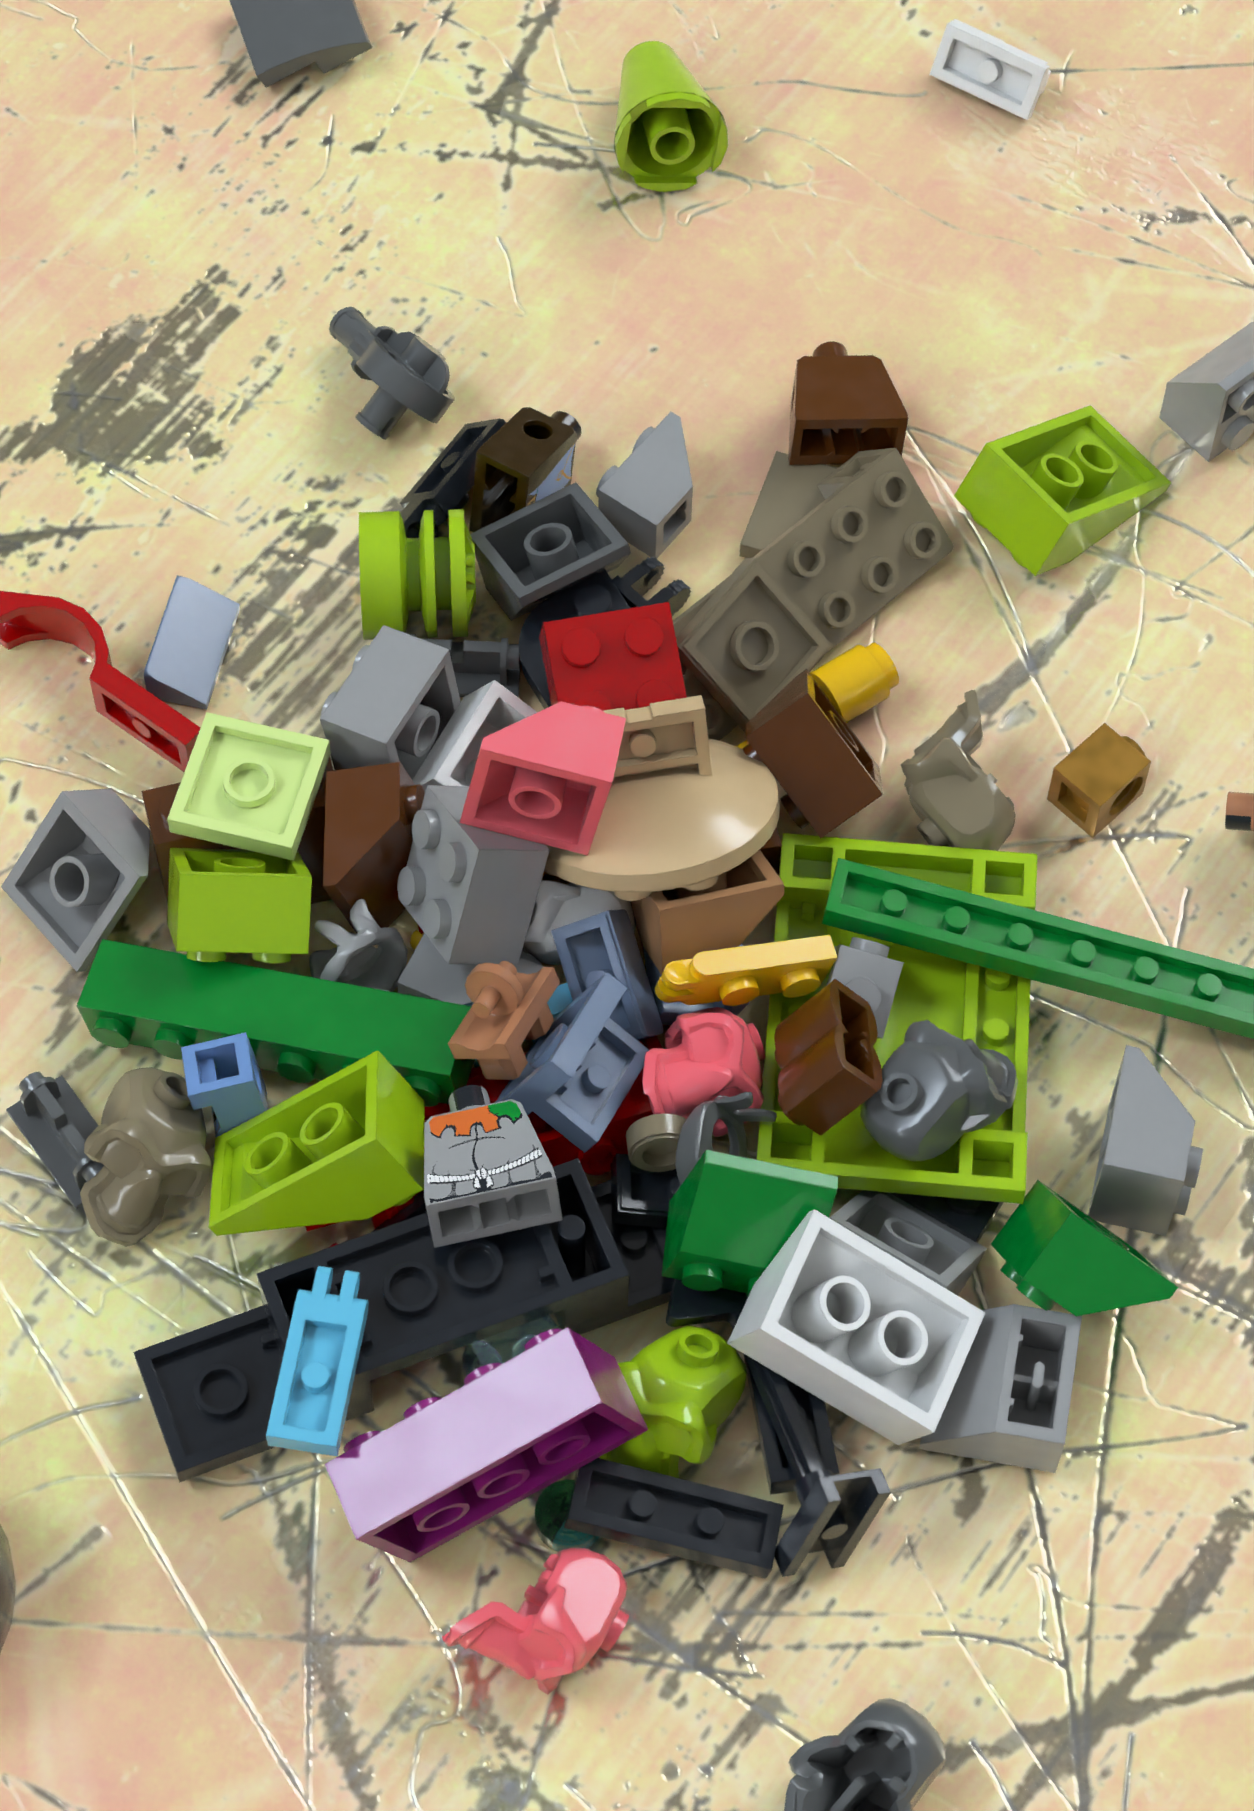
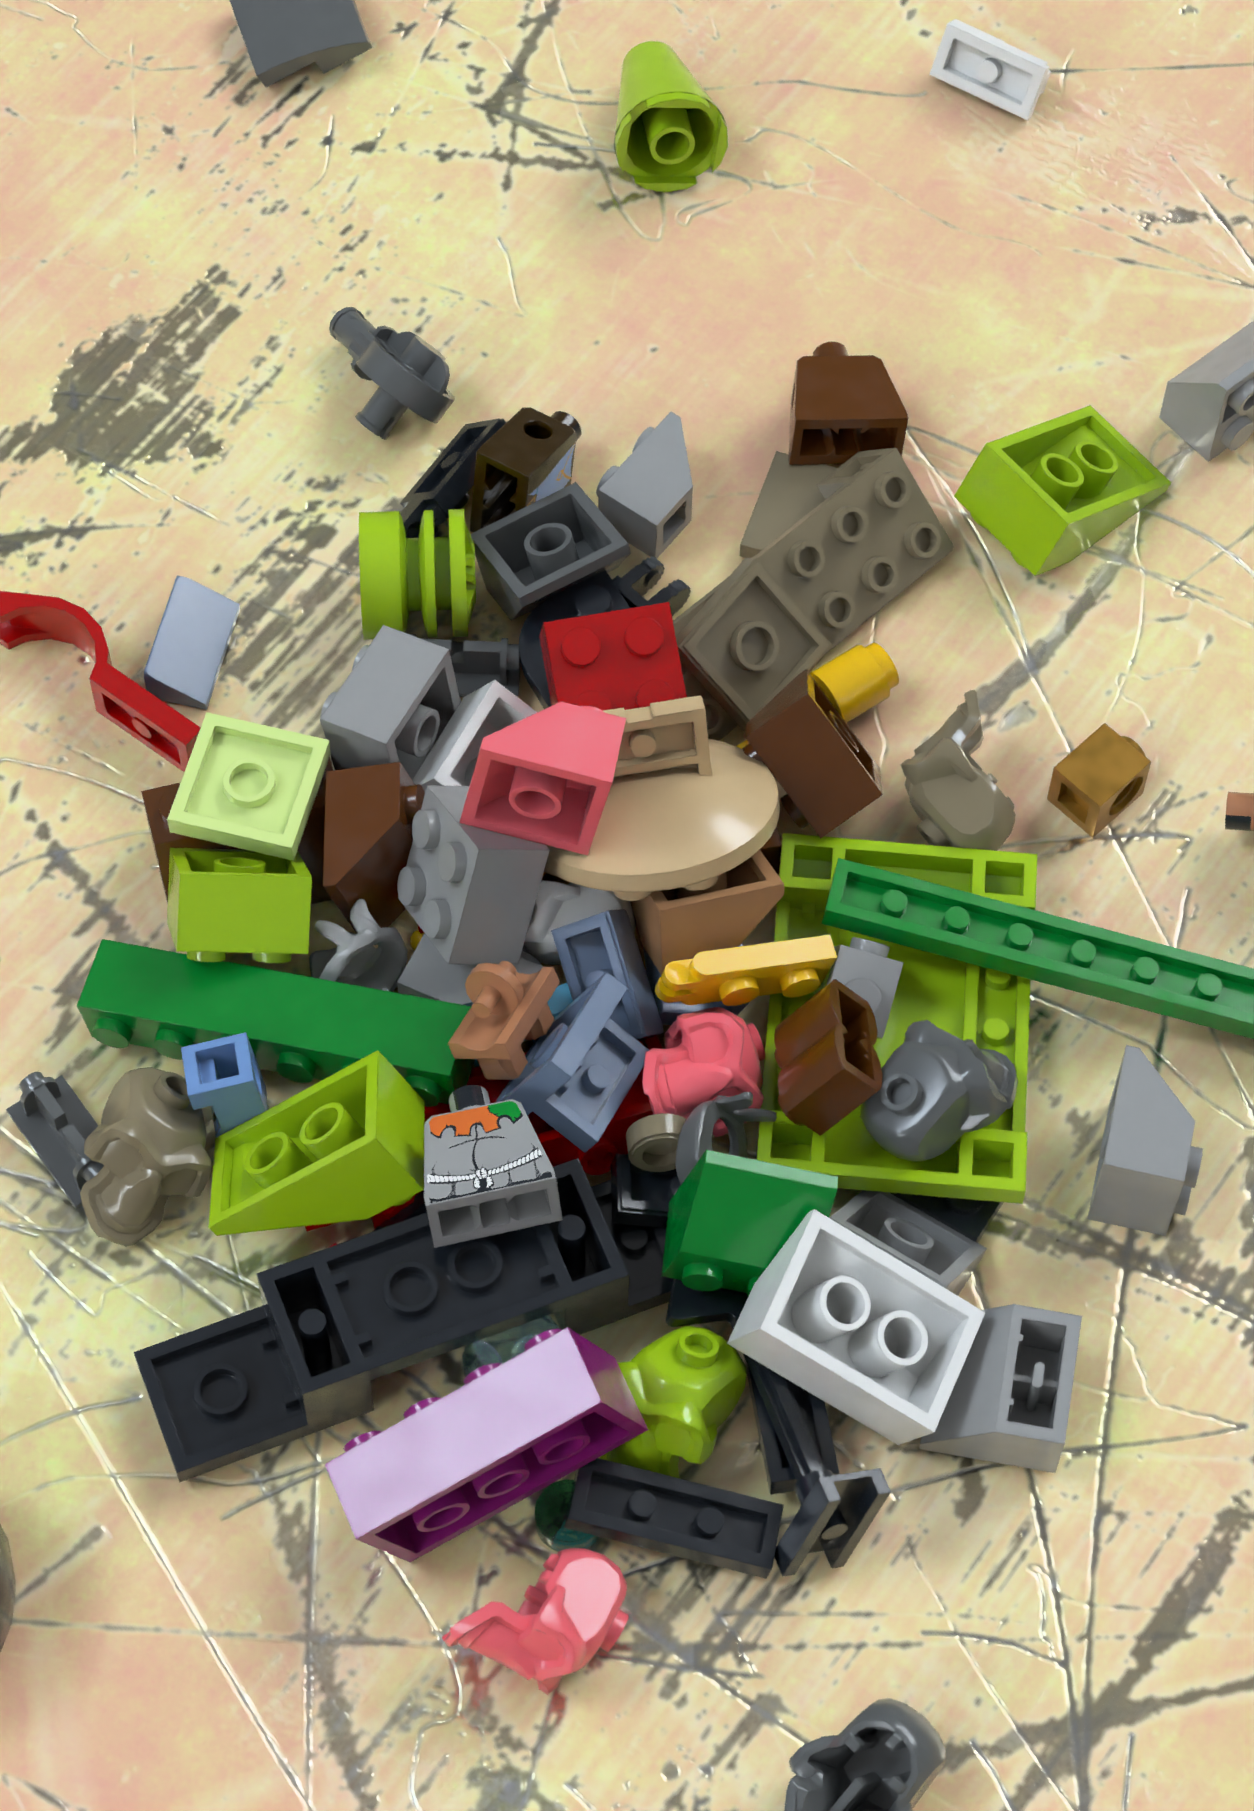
(81, 871): light grey slope -> none
(318, 1366): medium azure hinge -> none
(1073, 1260): green slope -> none

